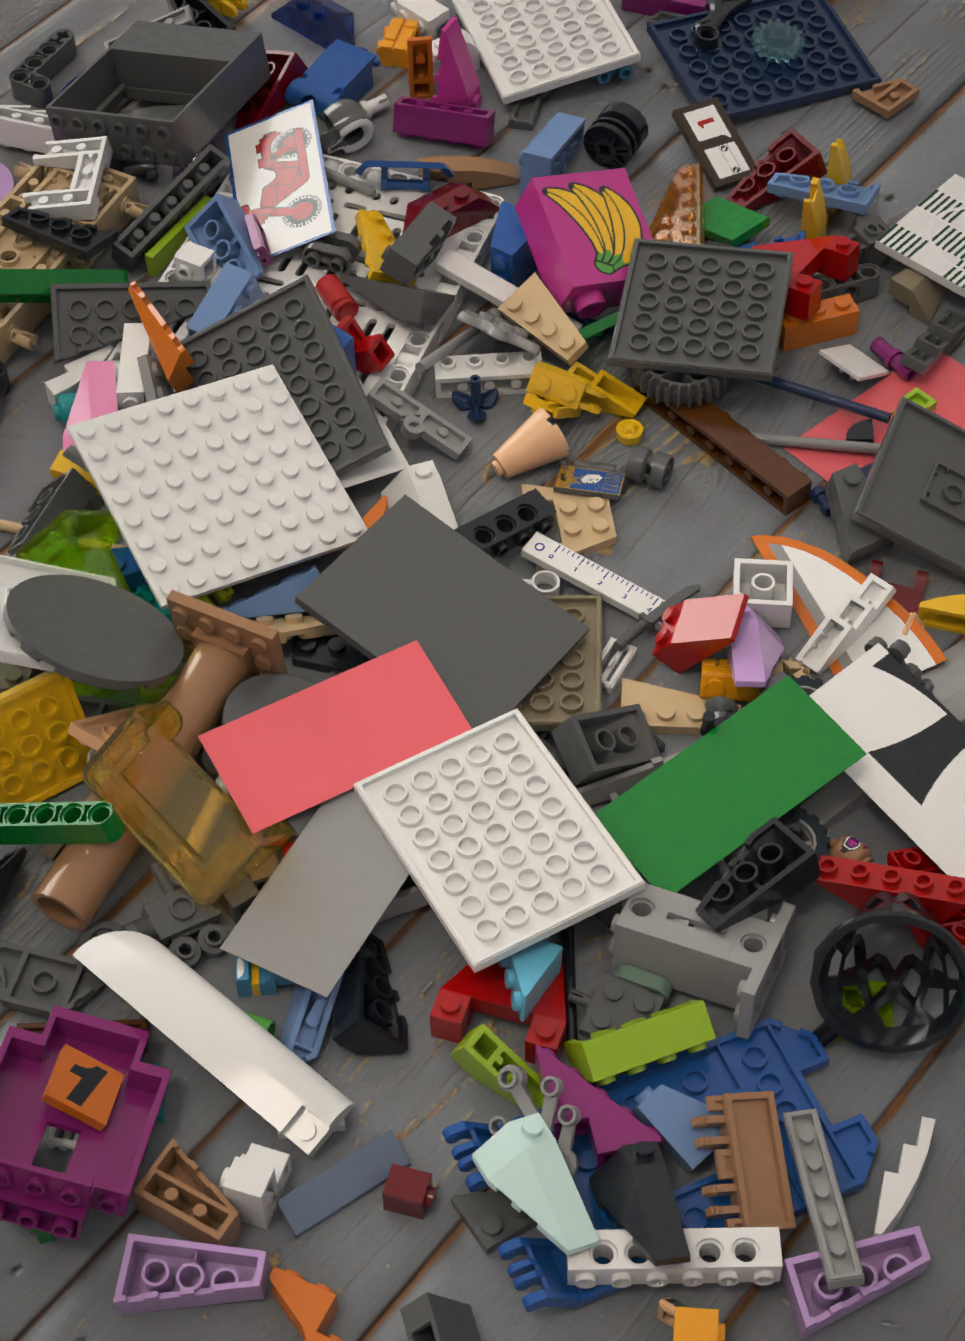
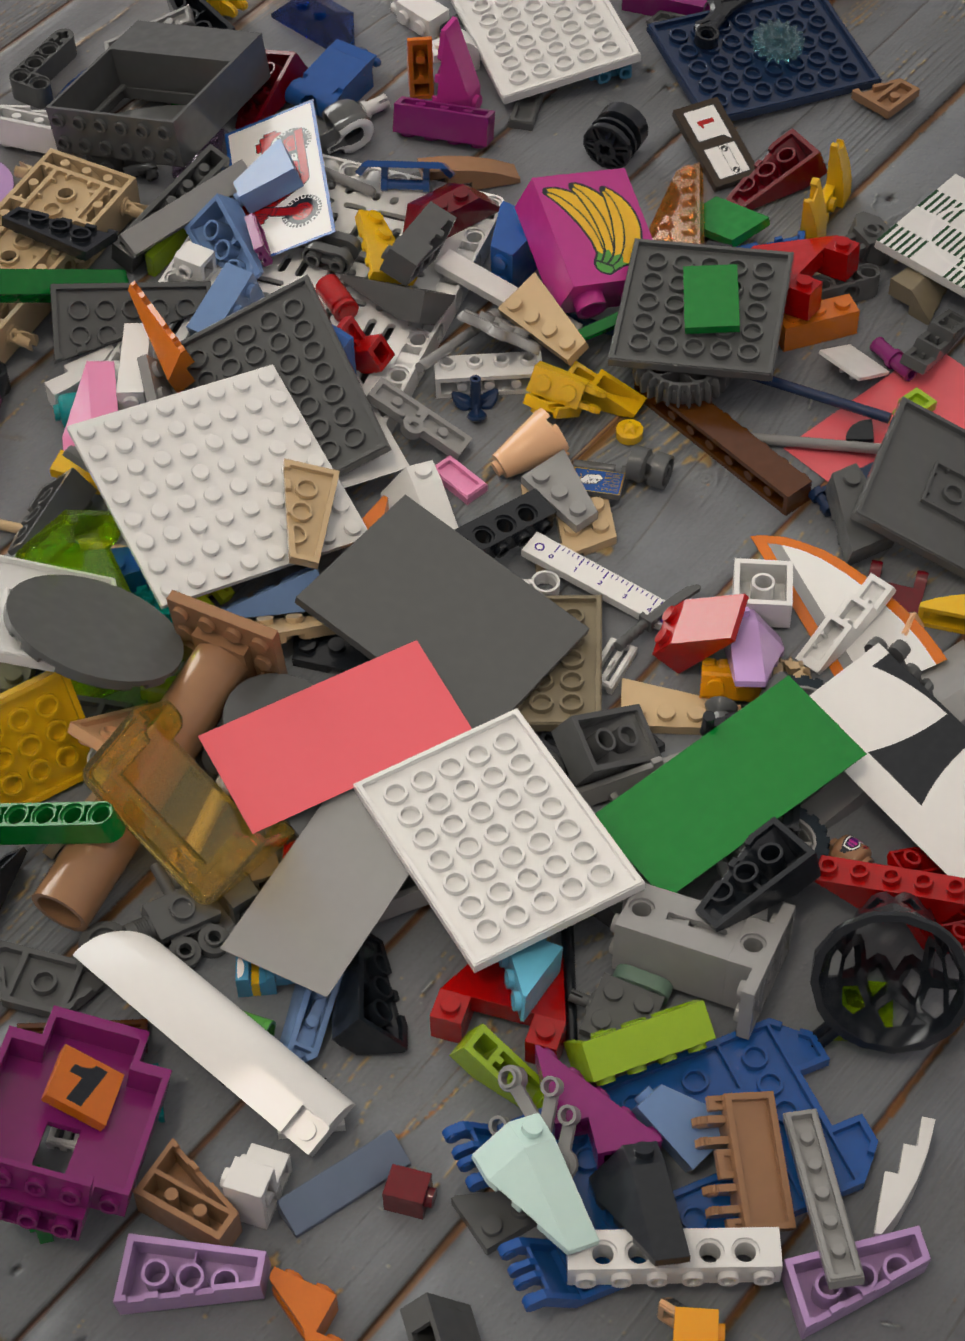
(89, 160): white wedge -> none
(179, 212): none -> light grey tile
(267, 179): none -> slope
(308, 509): none -> tan wing
(394, 43): light orange brick -> none
(460, 480): none -> bright pink tile
(551, 148): medium blue wedge -> none
(563, 489): none -> light grey wing
(711, 299): none -> green tile
(841, 196): medium blue wing -> none

